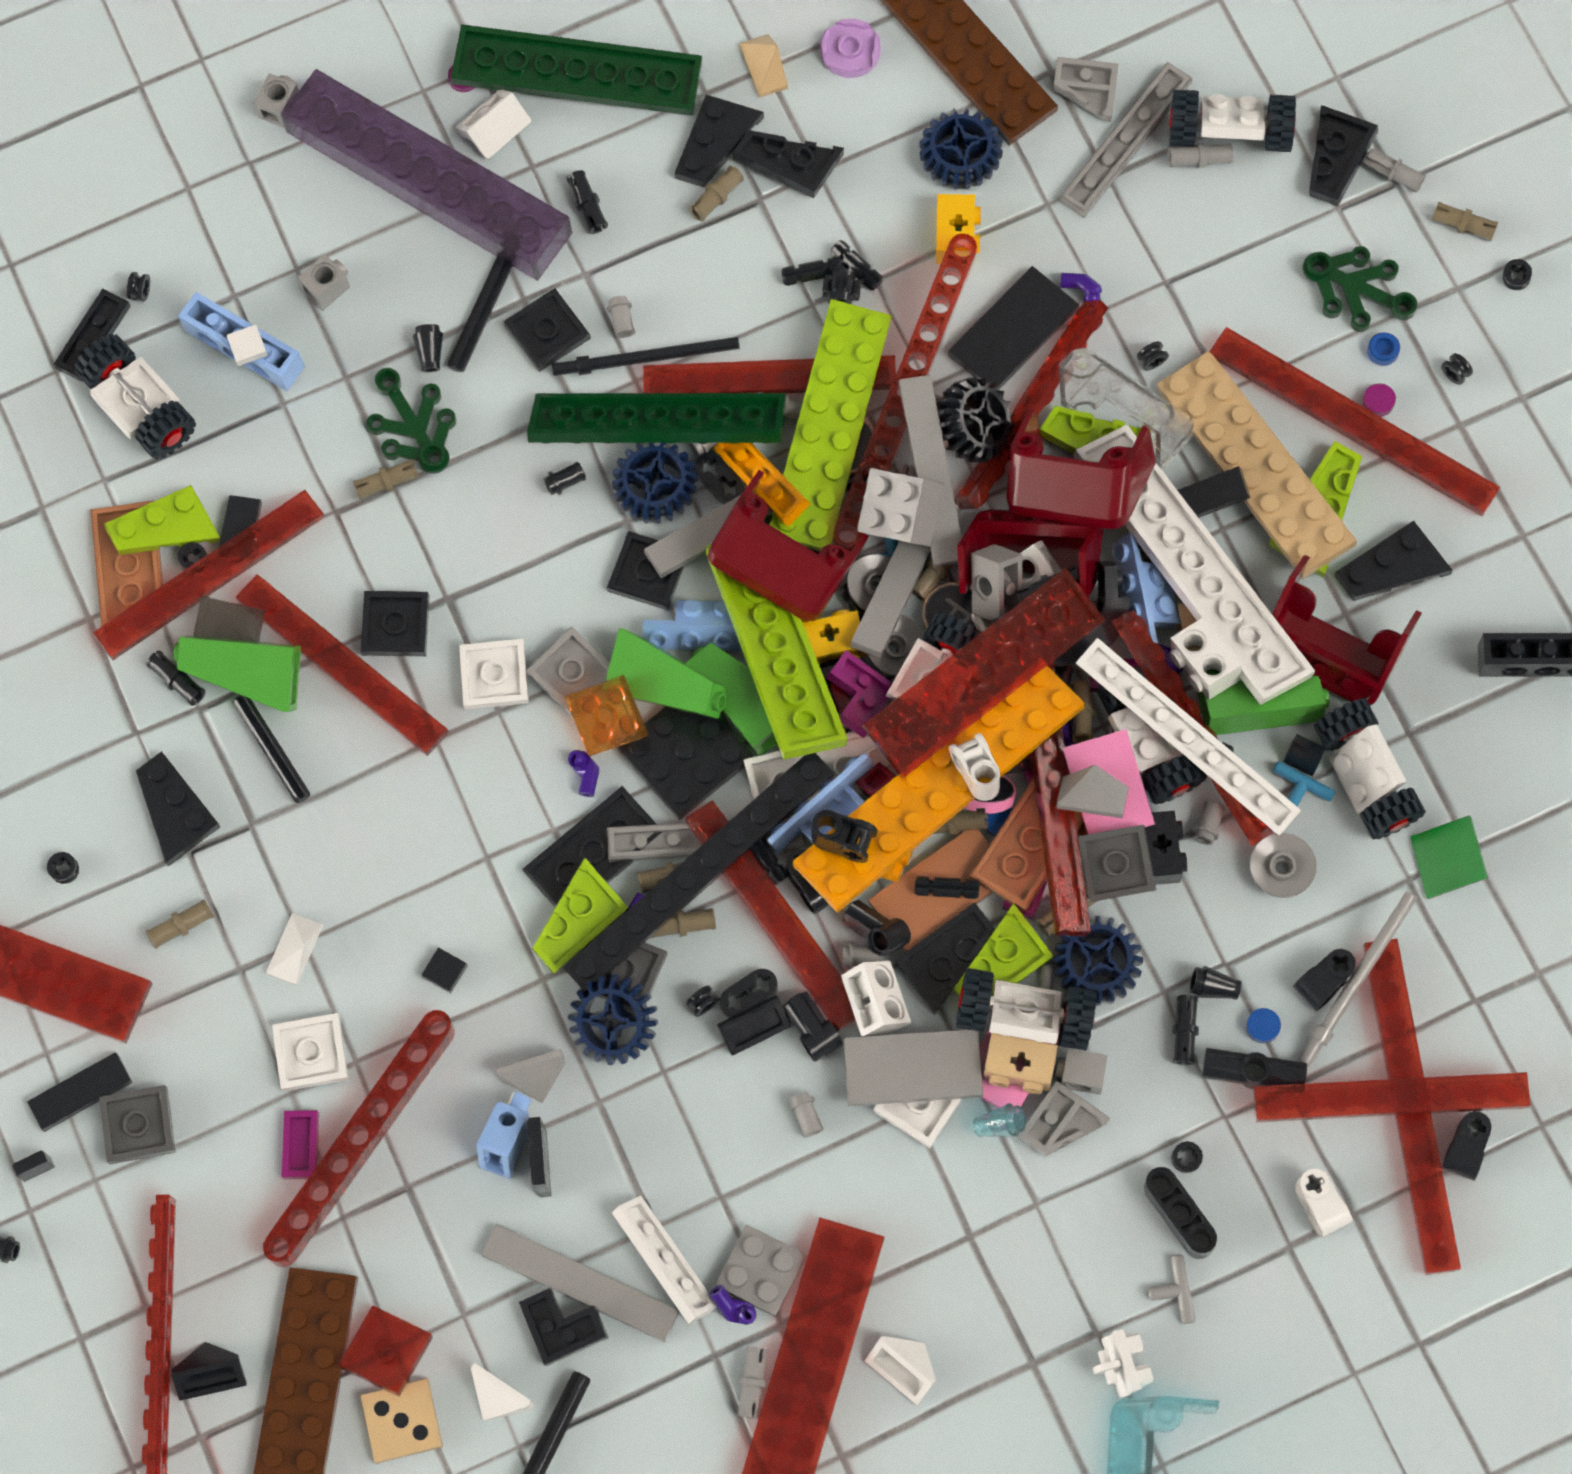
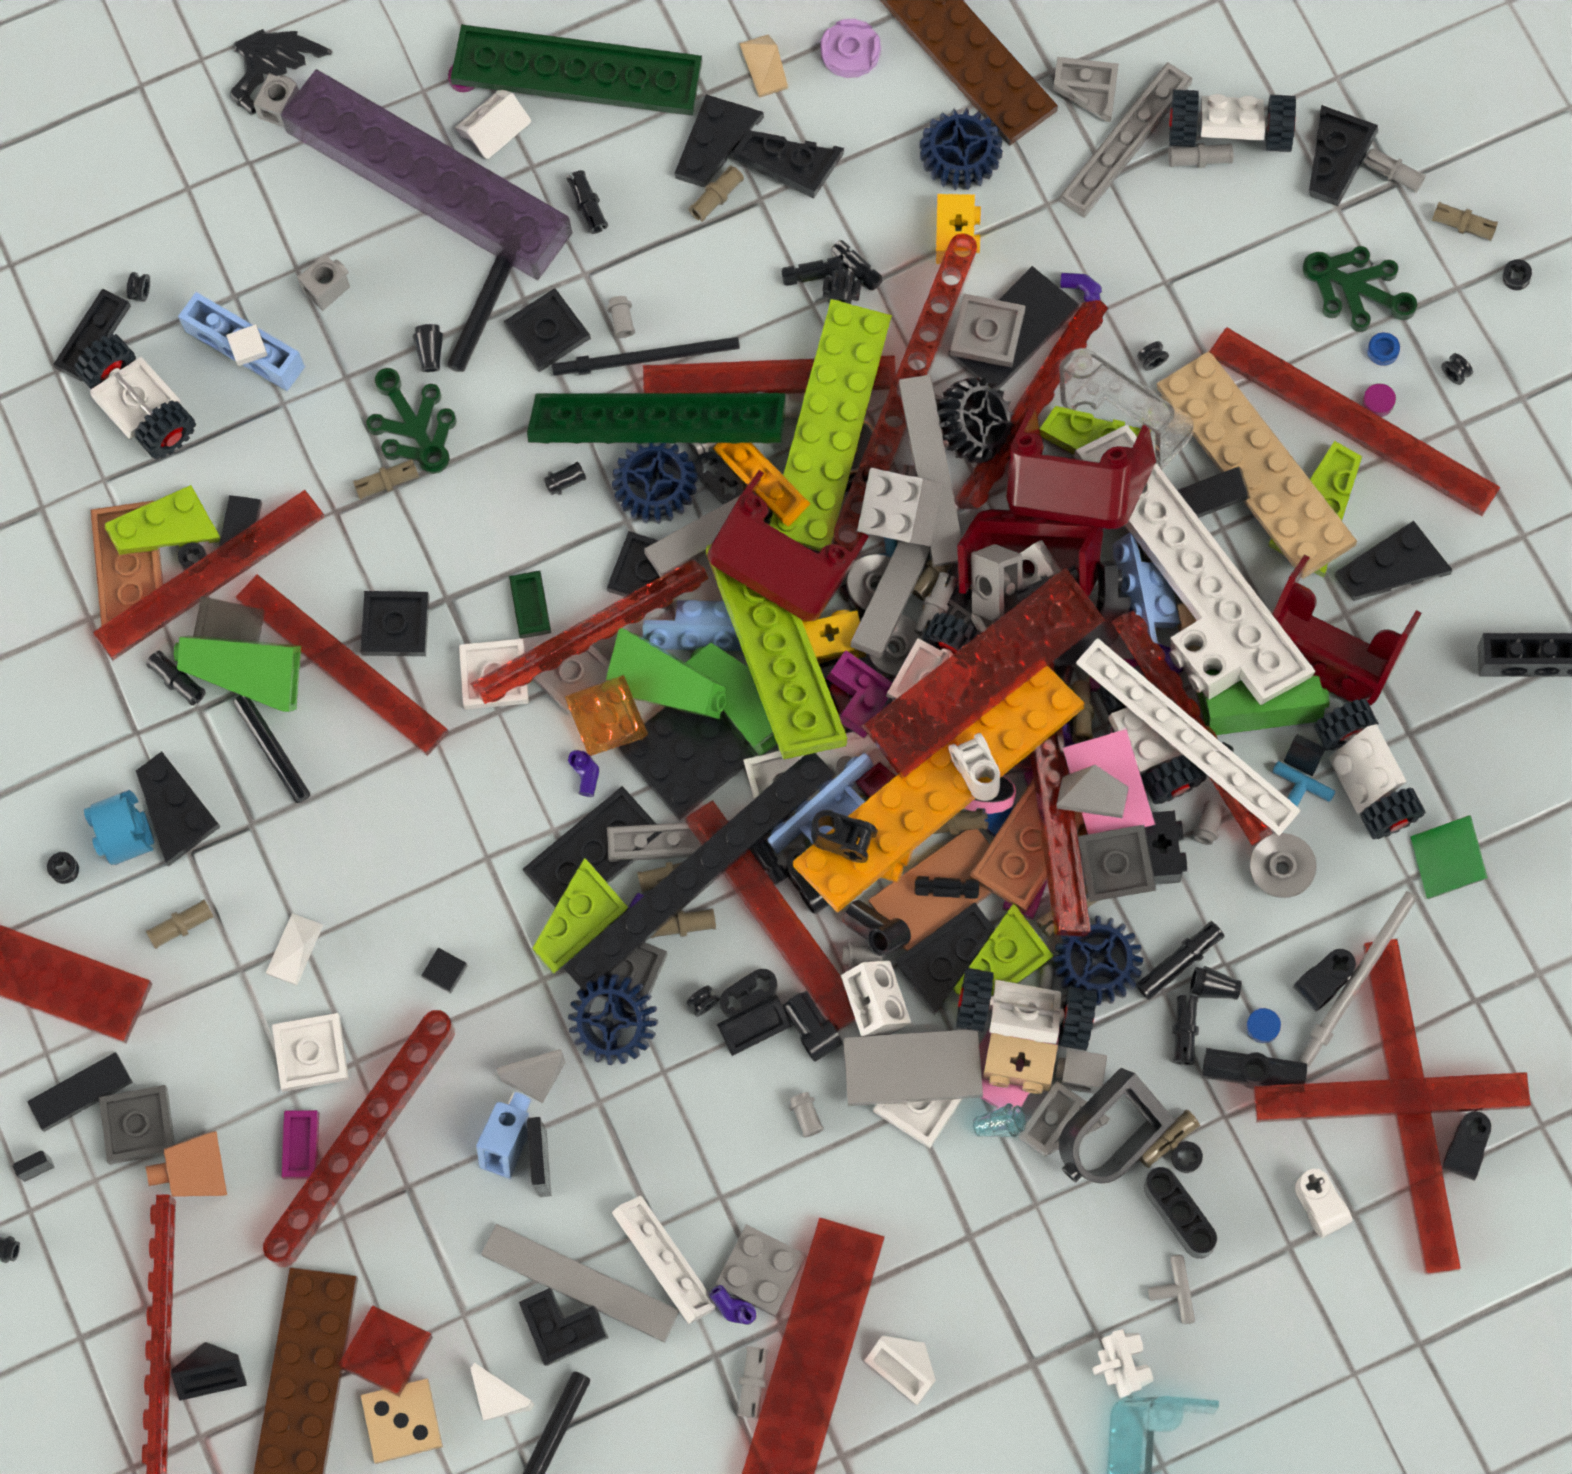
(119, 828): none -> dark azure brick
(191, 1168): none -> nougat torso
(270, 54): none -> black animal
(530, 604): none -> dark green tile
(589, 631): none -> clear red plate
(937, 601): none -> light grey pin
(987, 330): none -> light grey plate
(1156, 1123): none -> black window
(1170, 1138): none -> dark tan pin
(1183, 957): none -> black pin

